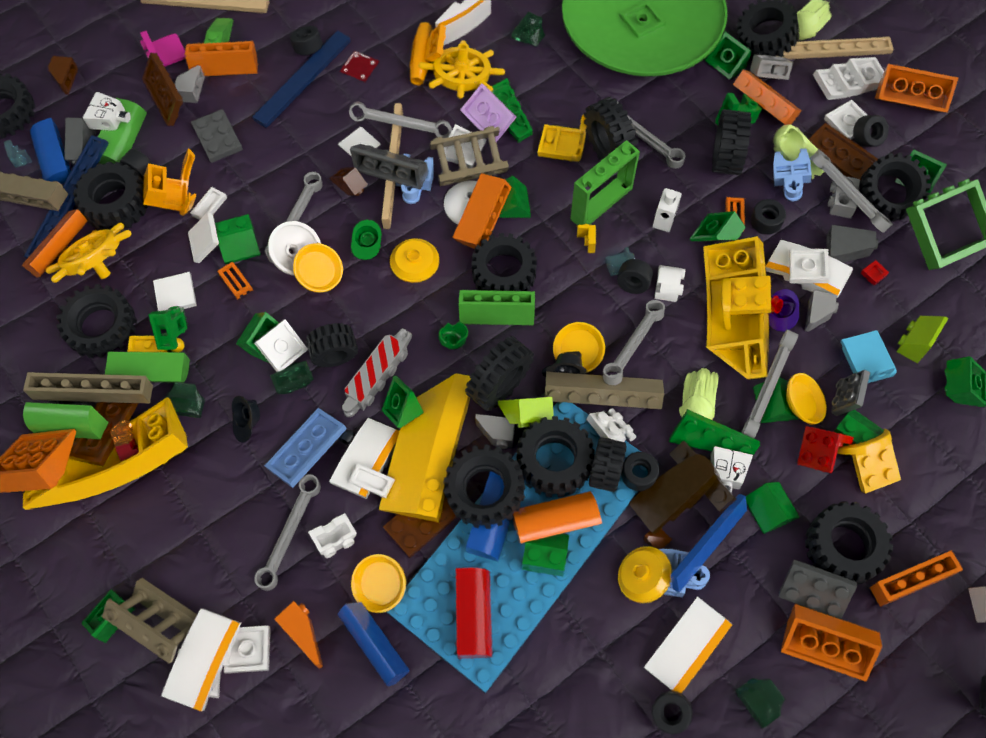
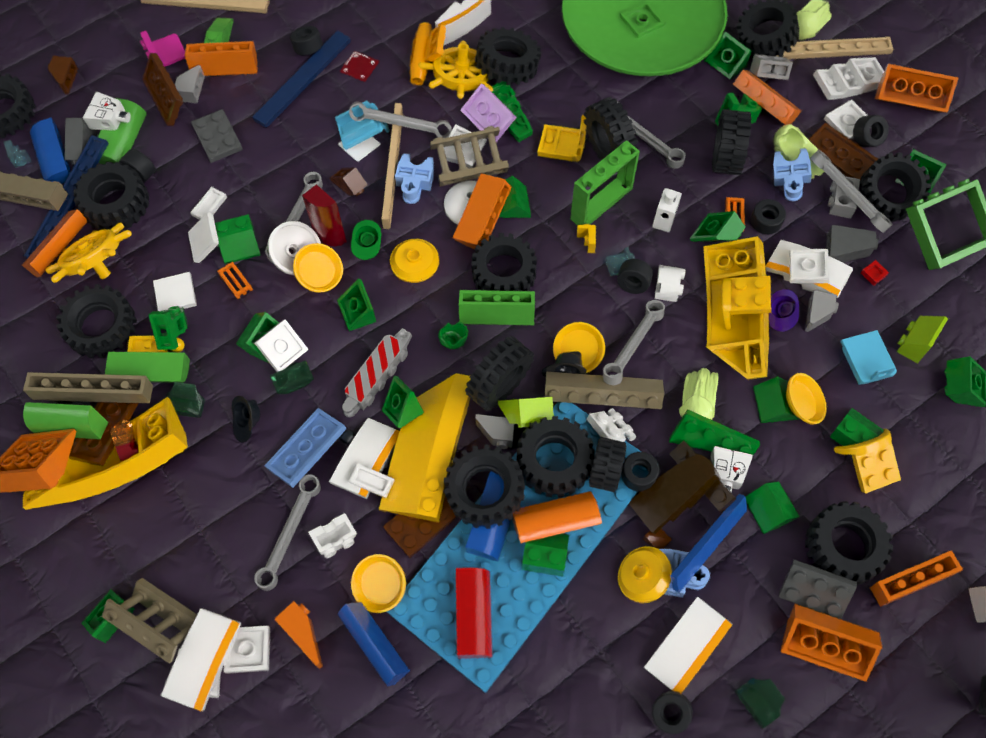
(169, 192): light orange piece -> none
(324, 217): none -> dark red brick
(331, 345): black tyre -> none
(355, 132): none -> medium azure piece
(356, 306): none -> green slope
(389, 165): dark grey slope -> none
(503, 67): none -> black tyre
(529, 30): clear green slope -> none
(776, 304): red plate -> none
(785, 346): light grey piece -> none
(821, 448): red bracket -> none
(850, 392): dark grey tile -> none

